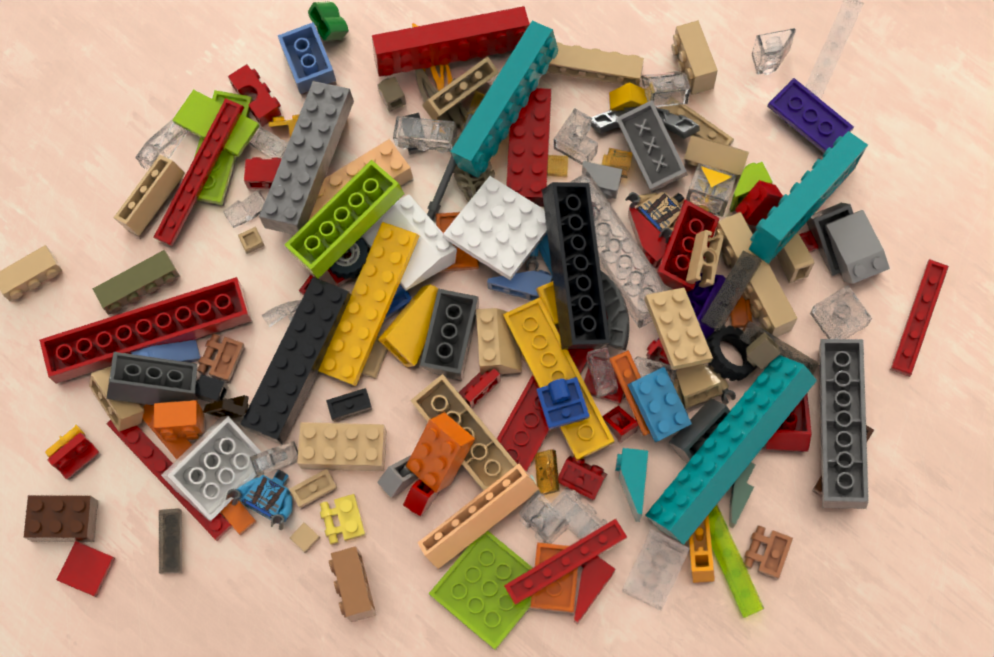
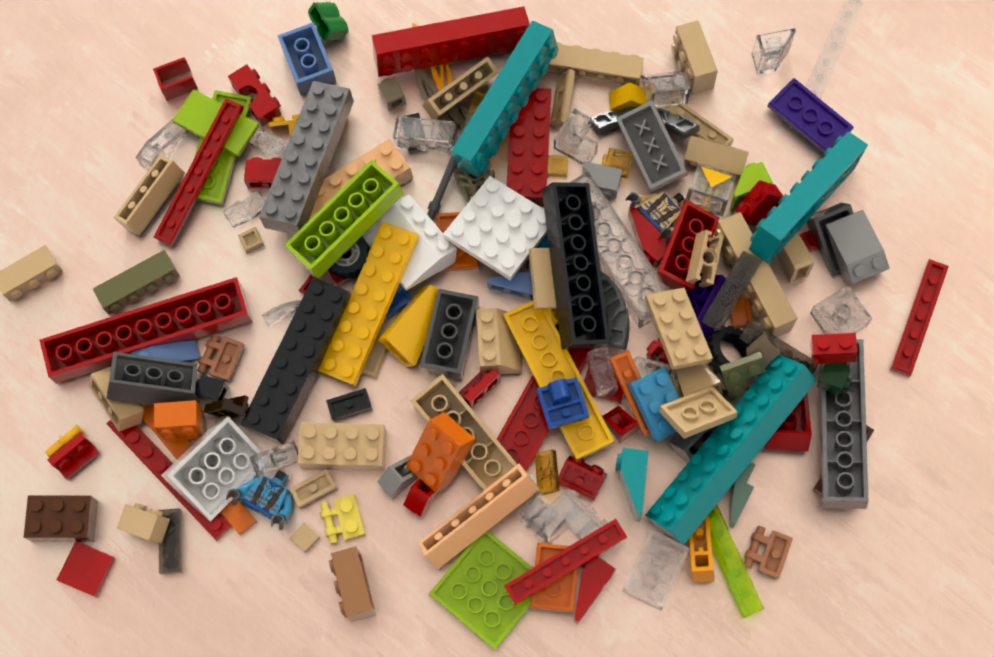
(143, 523): none -> tan brick
(173, 70): none -> red piece
(542, 279): none -> tan tile
(562, 98): none -> tan tile
(698, 412): none -> tan plate
(738, 371): none -> olive plate
(833, 348): none -> red brick
(835, 378): none -> dark green slope

